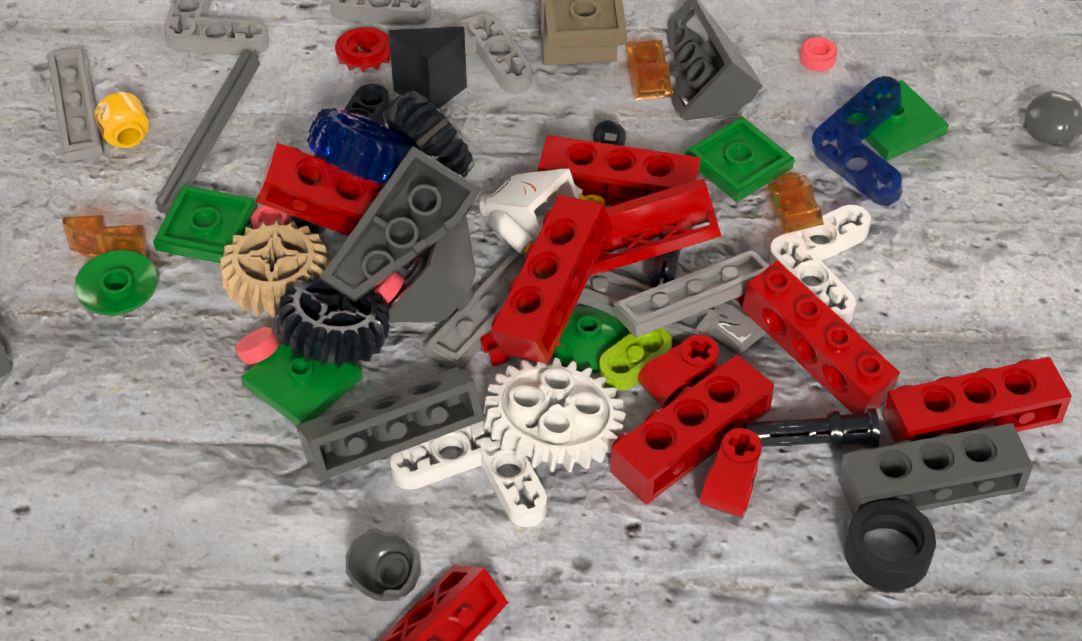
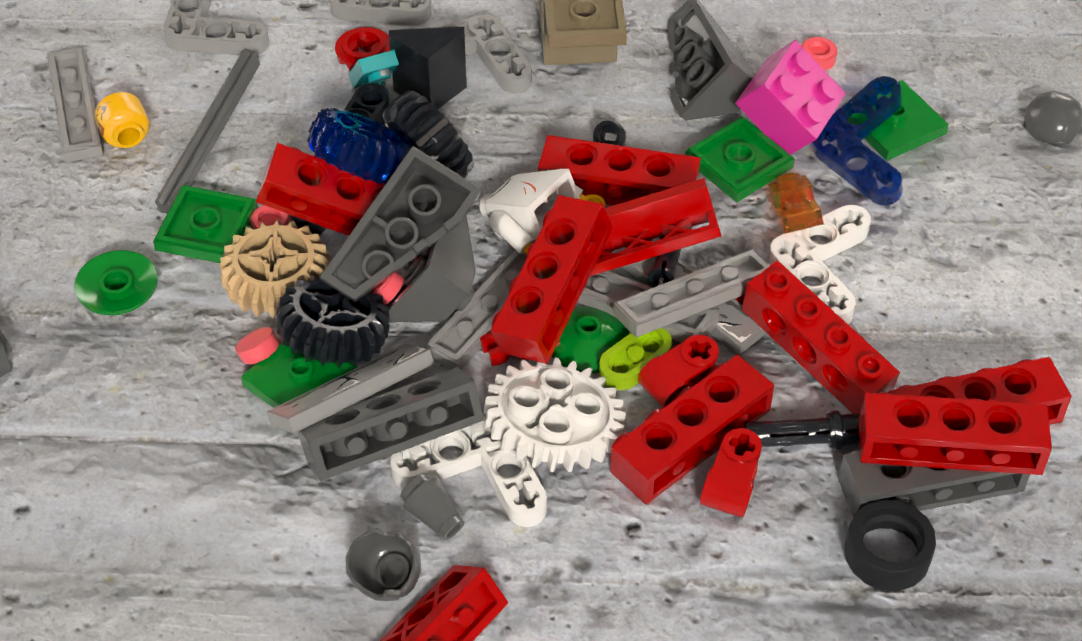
(92, 237): clear orange slope -> none
(349, 388): none -> light grey tile
(373, 69): none -> teal piece
(431, 505): none -> dark grey cone
(648, 70): clear orange slope -> none
(791, 98): none -> dark pink brick
(954, 433): none -> red brick

